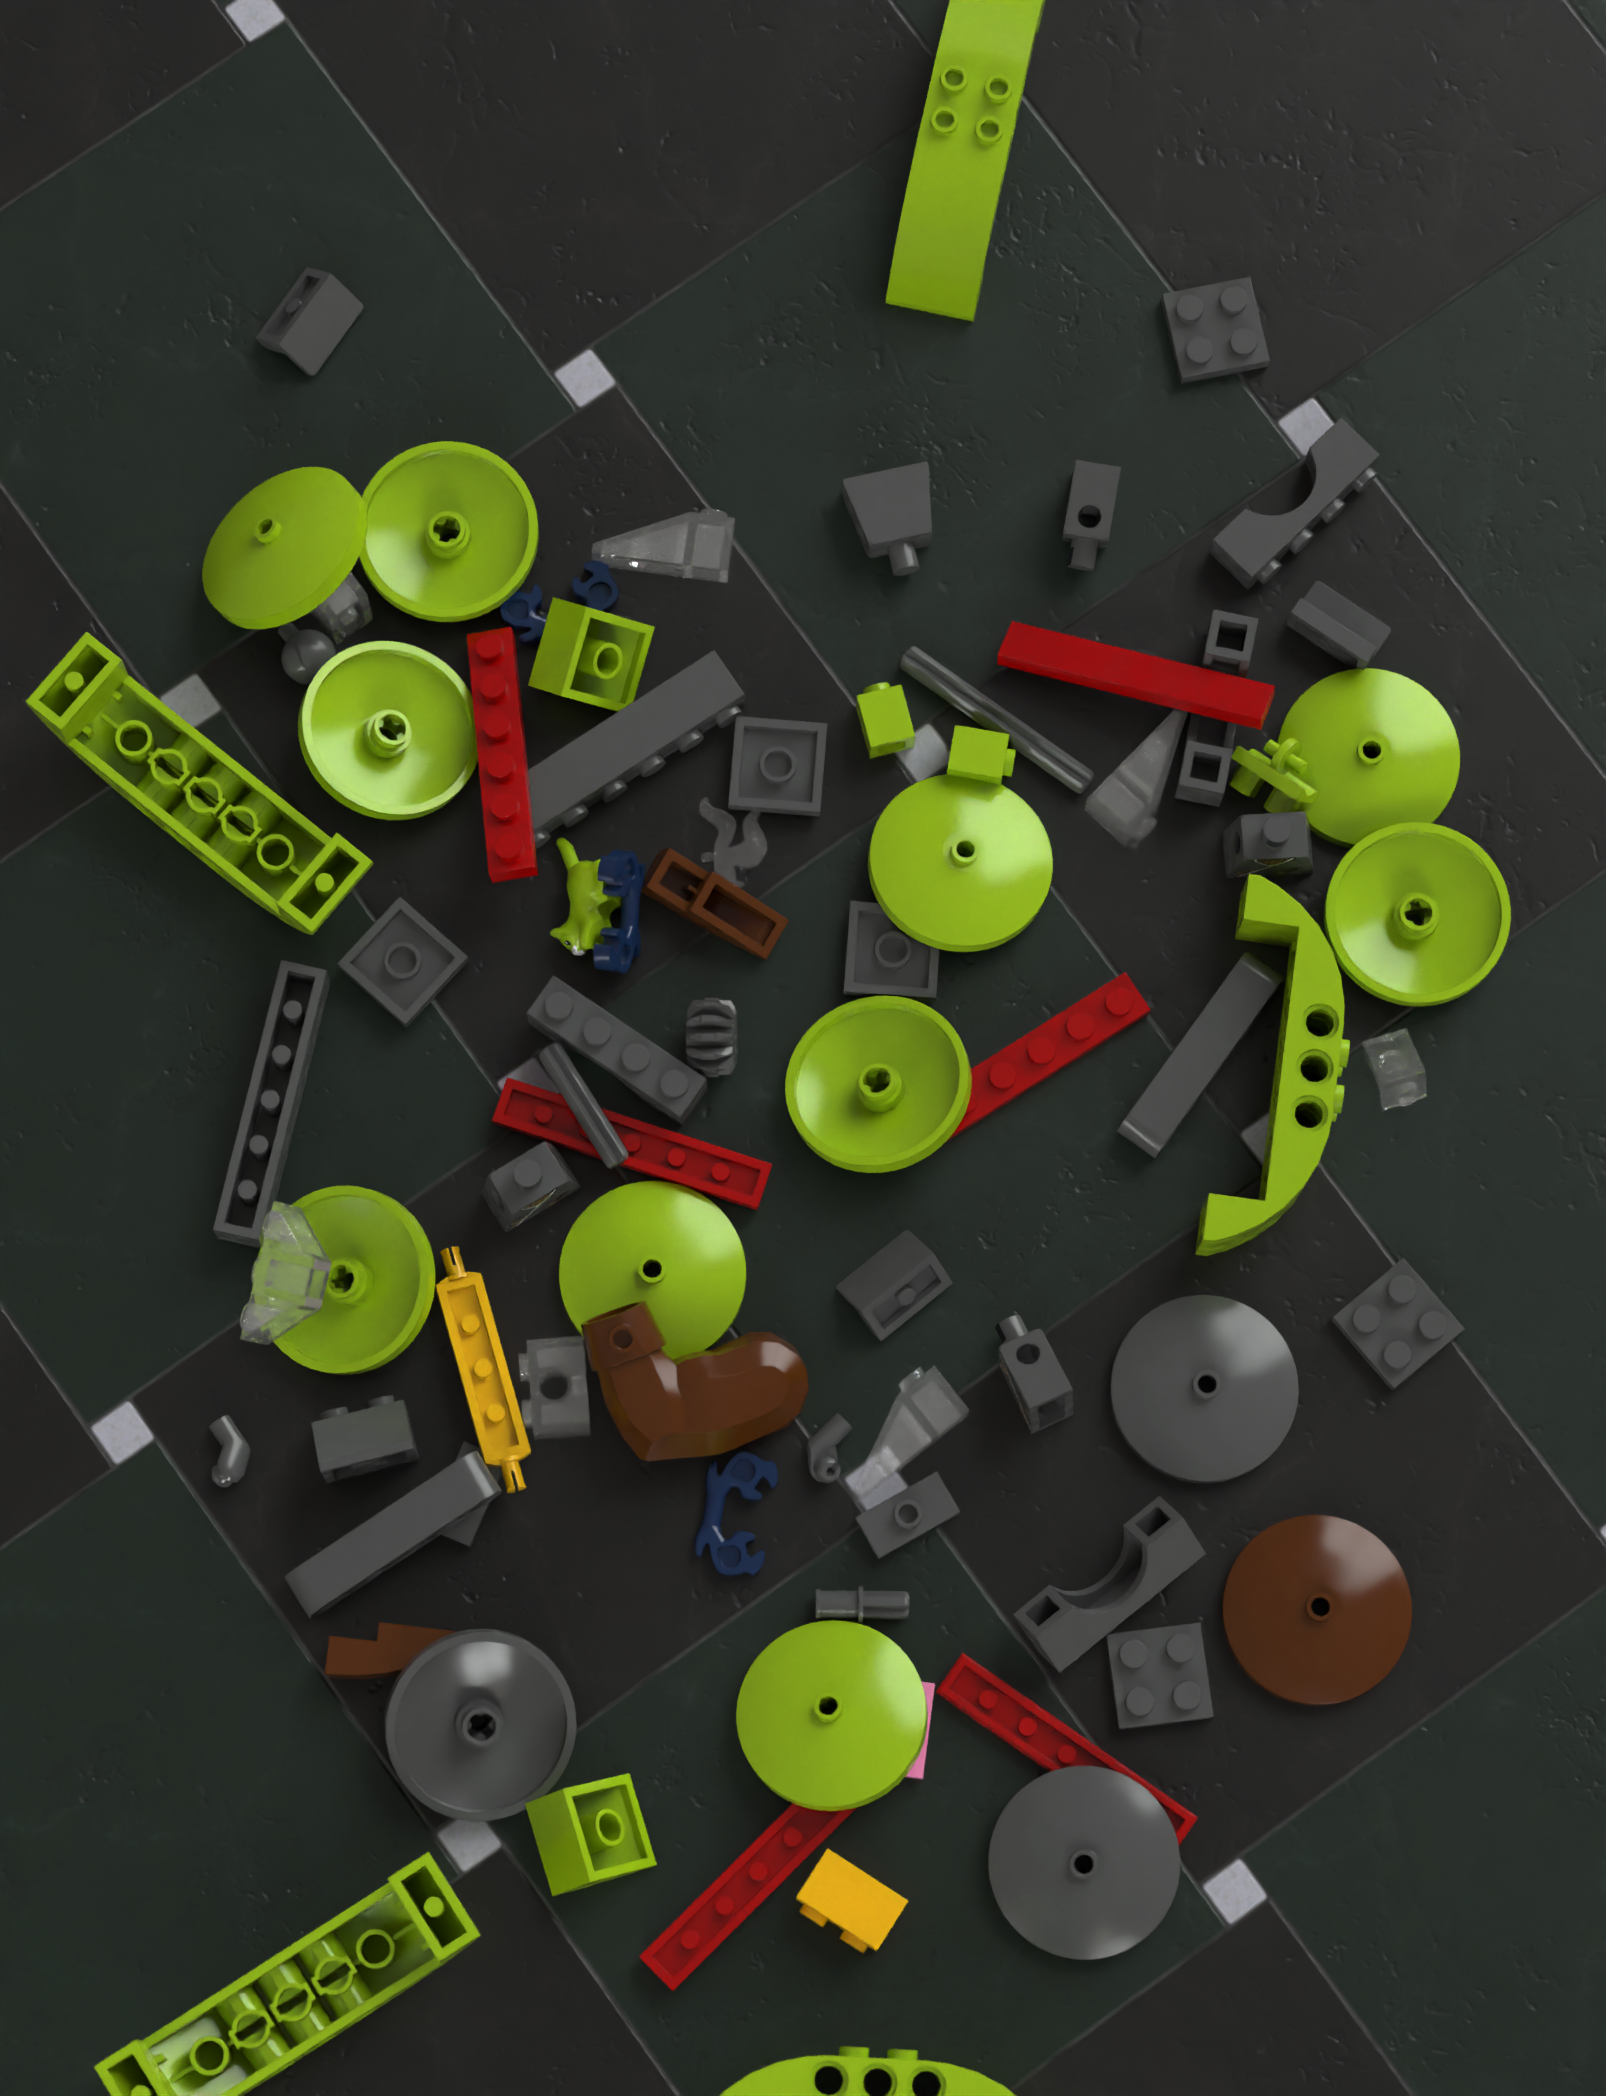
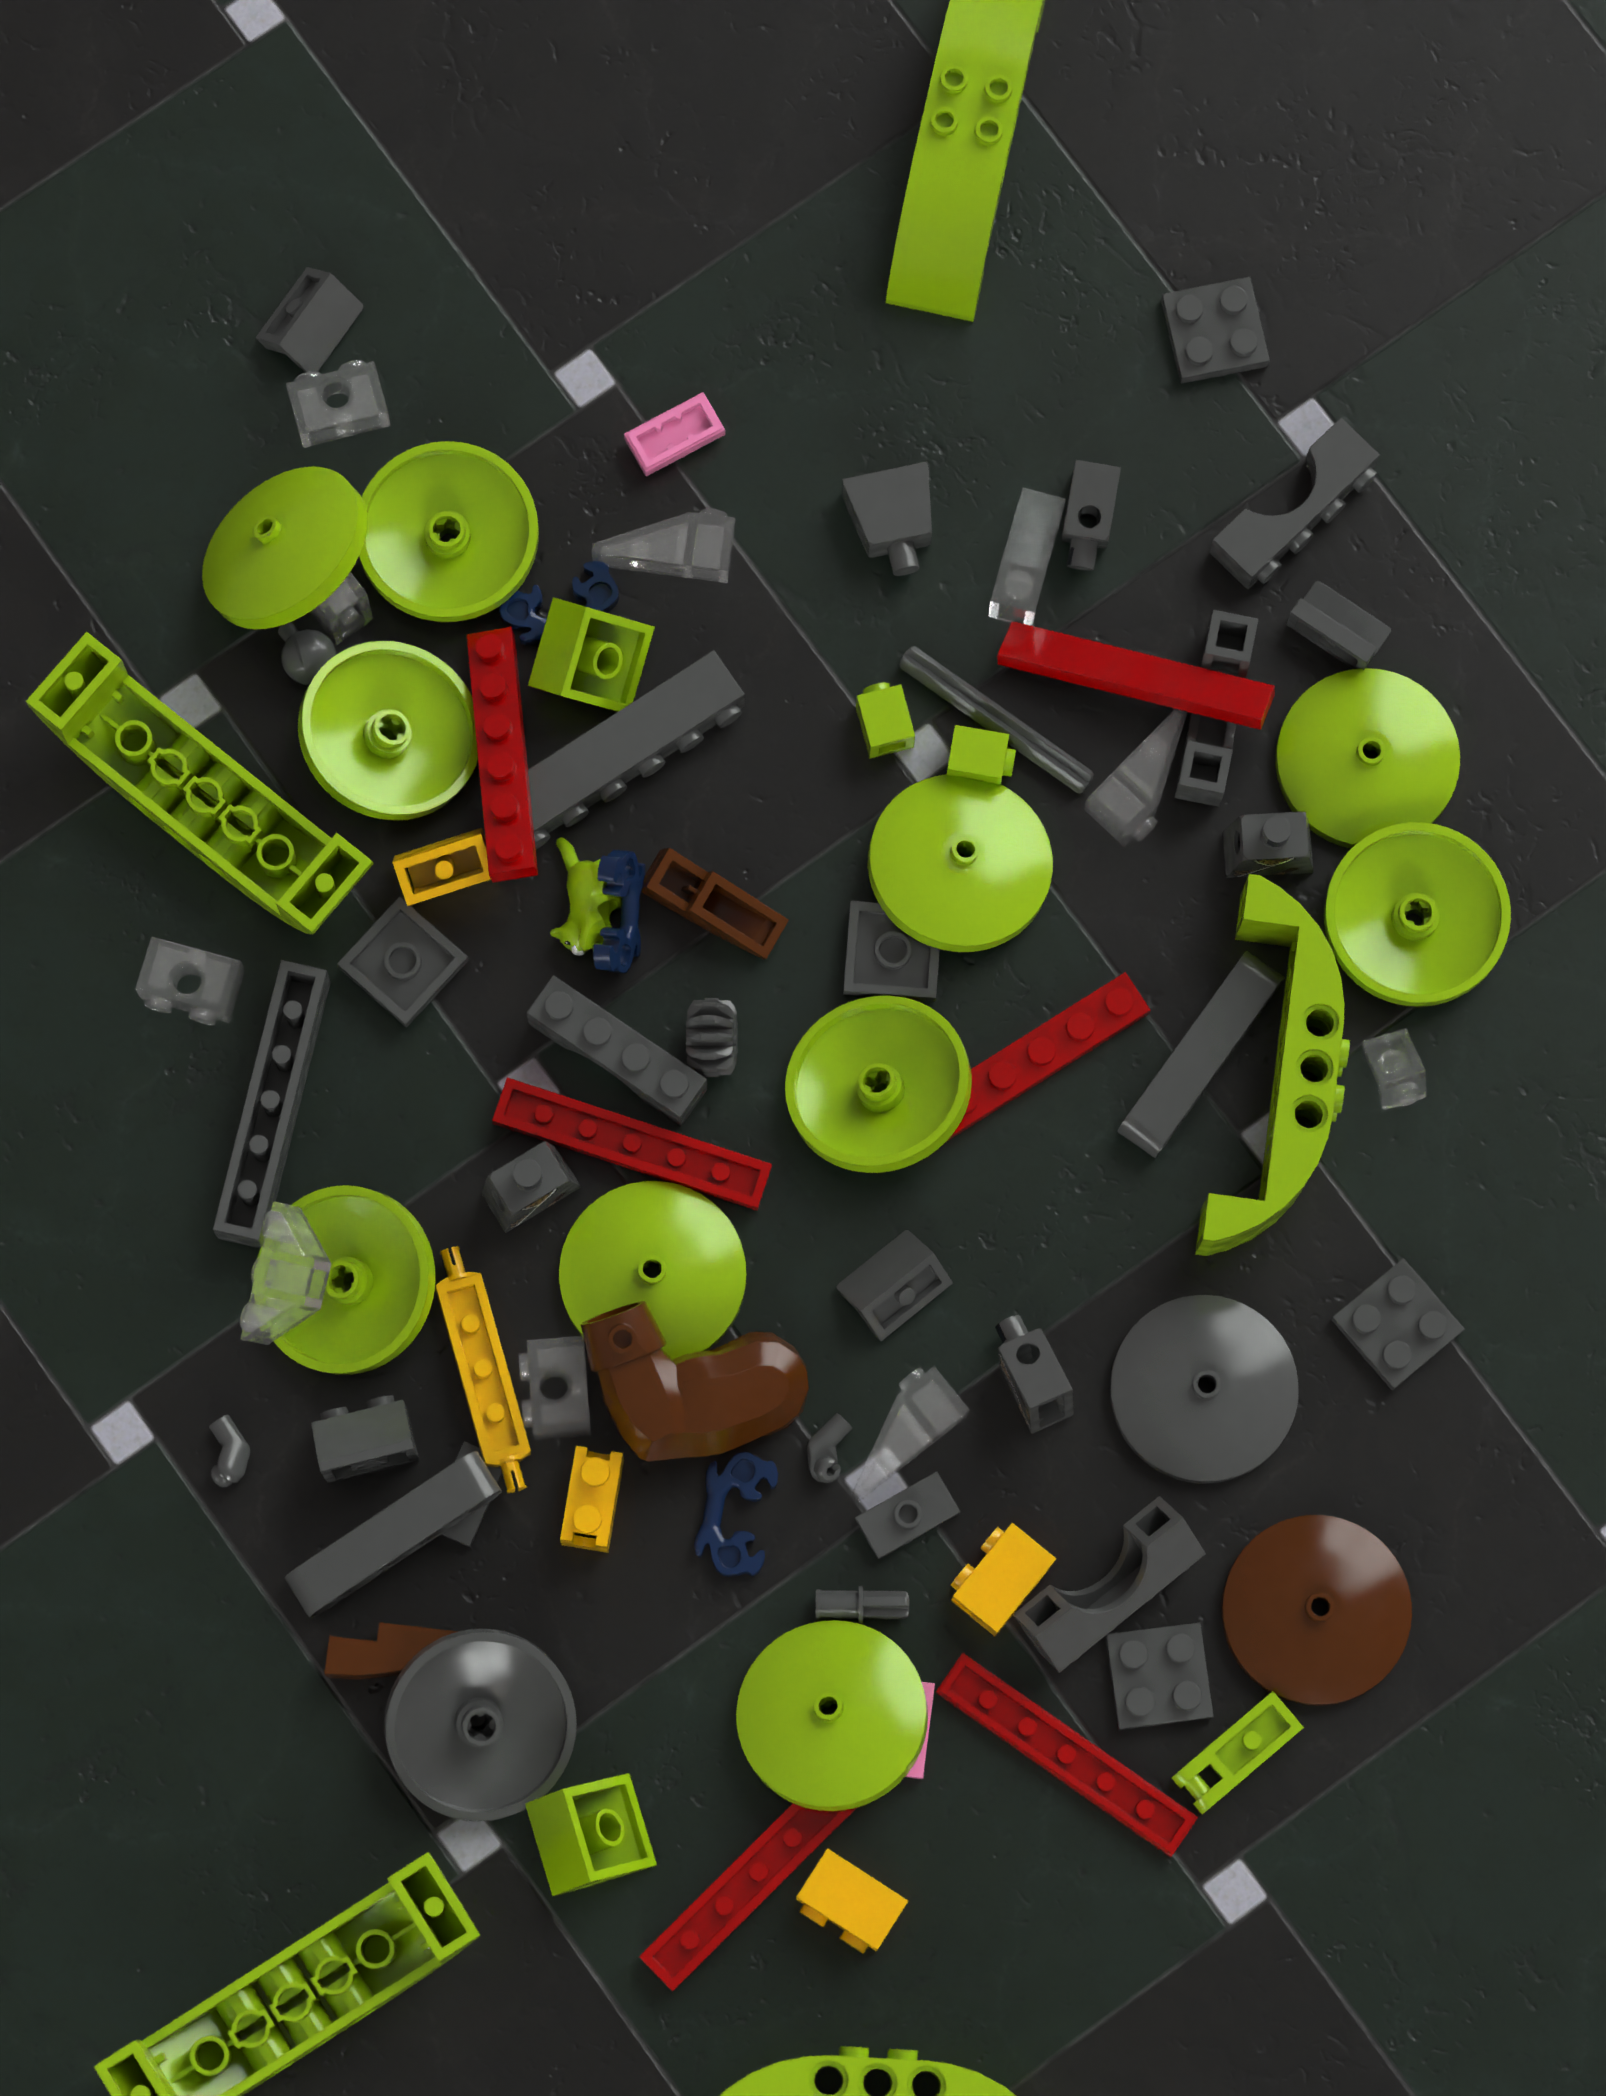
(169, 962): none -> clear brick
(322, 423): none -> clear brick
(442, 866): none -> yellow brick
(583, 1105): dark grey axle -> none
(592, 1499): none -> yellow brick
(674, 434): none -> bright pink plate
(744, 855): clear piece -> none
(777, 766): dark grey plate -> none
(1002, 1578): none -> yellow brick
(1026, 557): none -> clear slope
(1092, 1815): dark grey dish -> none
(1239, 1751): none -> lime plate
(1256, 768): lime hips -> none

